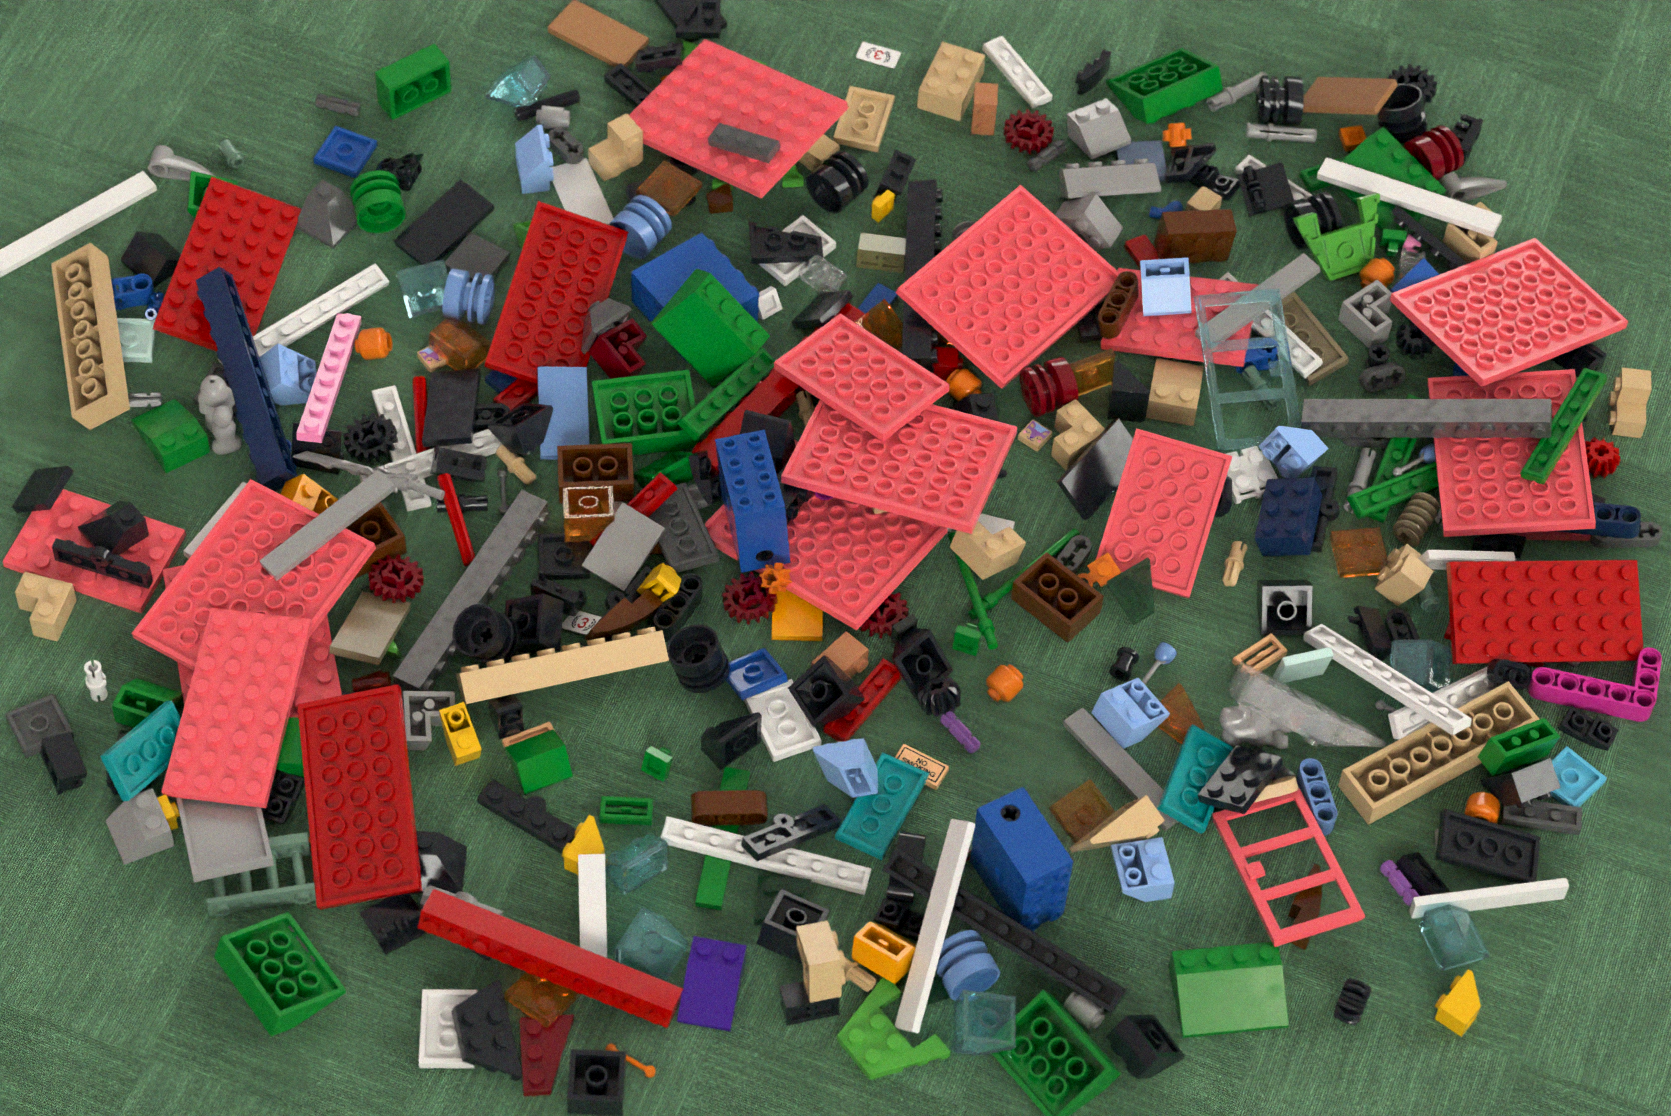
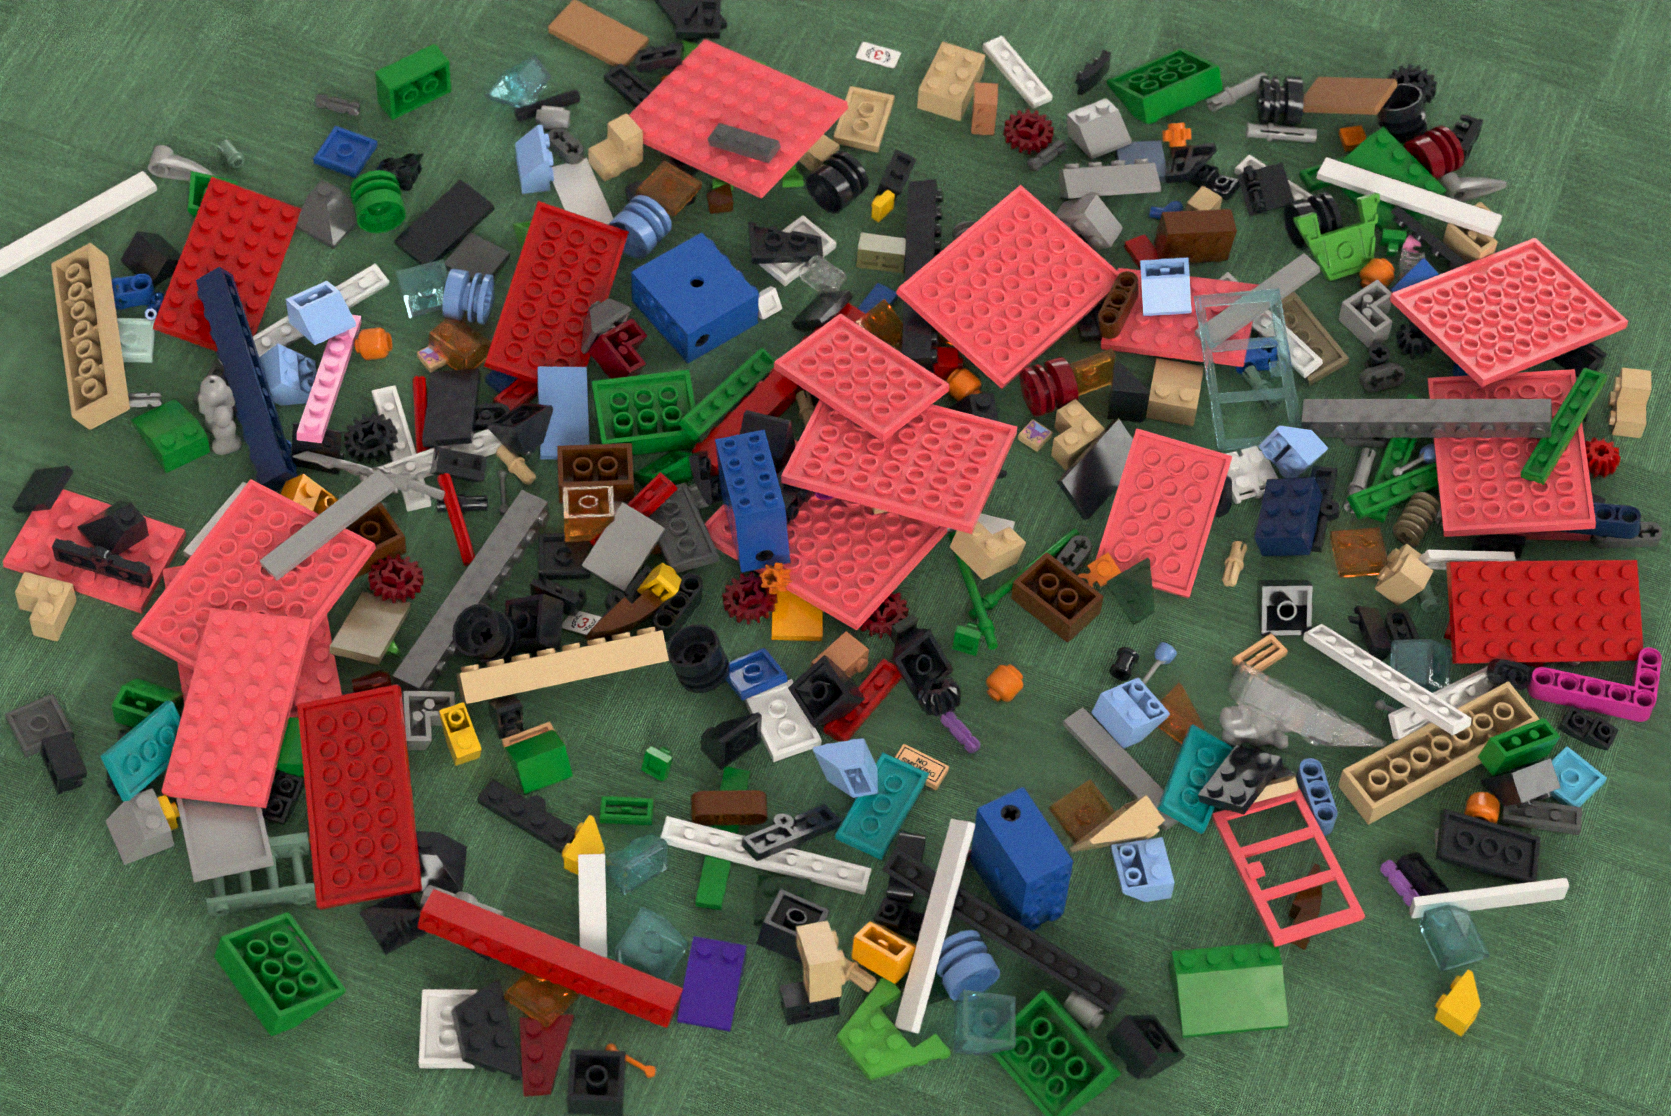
(95, 680): white pin -> none
(319, 313): none -> light blue slope
(709, 327): green slope -> none
(1303, 665): light aqua tile -> none
(1352, 1001): black gear -> none

